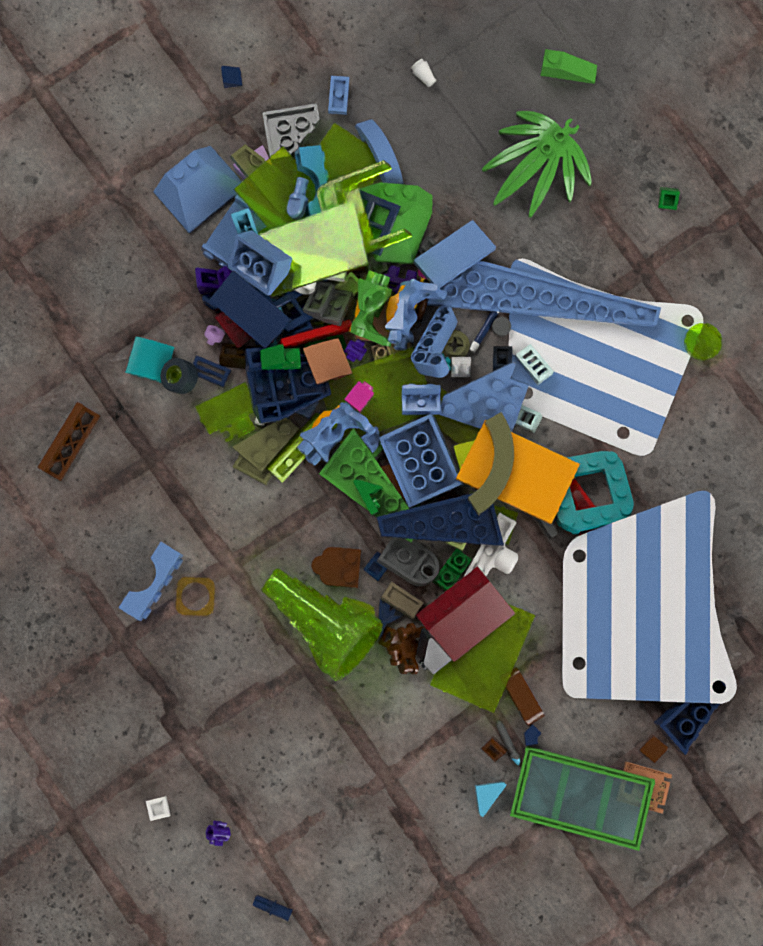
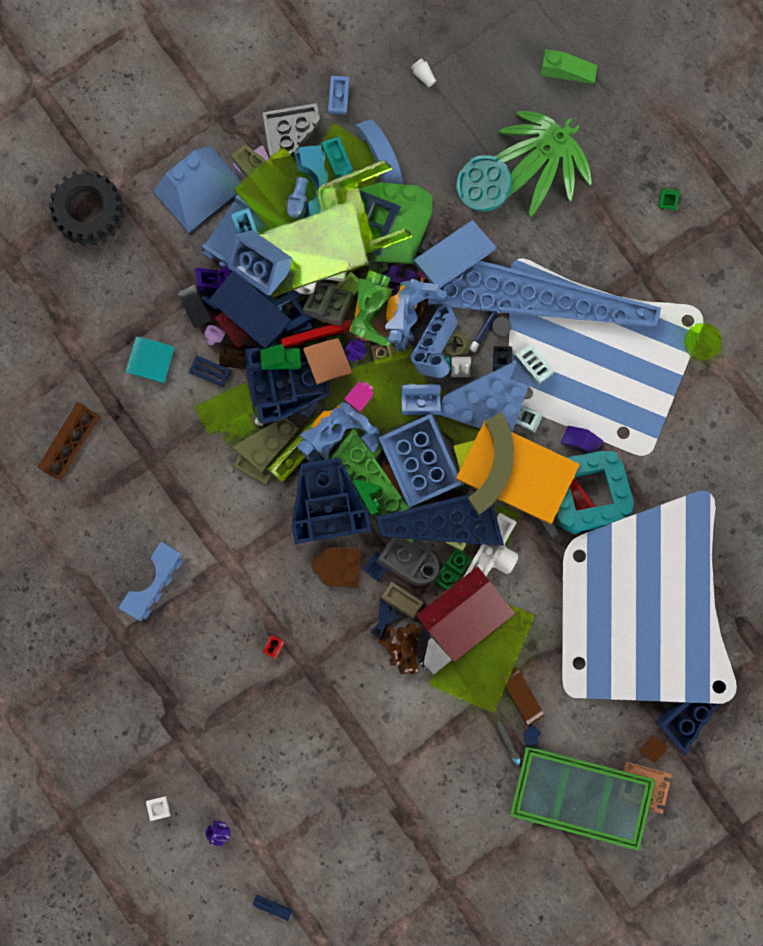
(100, 227): none -> black tyre
(179, 376): black wheel -> none
(182, 583): clear yellow piece -> none
(194, 306): none -> black slope
(231, 76): dark blue slope -> none
(276, 649): none -> red piece
(327, 503): none -> dark blue wedge
(335, 633): clear neon green cone -> none
(337, 157): none -> teal hinge
(484, 183): none -> teal tile
(487, 794): medium azure slope -> none
(494, 749): reddish brown slope -> none
(581, 440): none -> dark purple slope

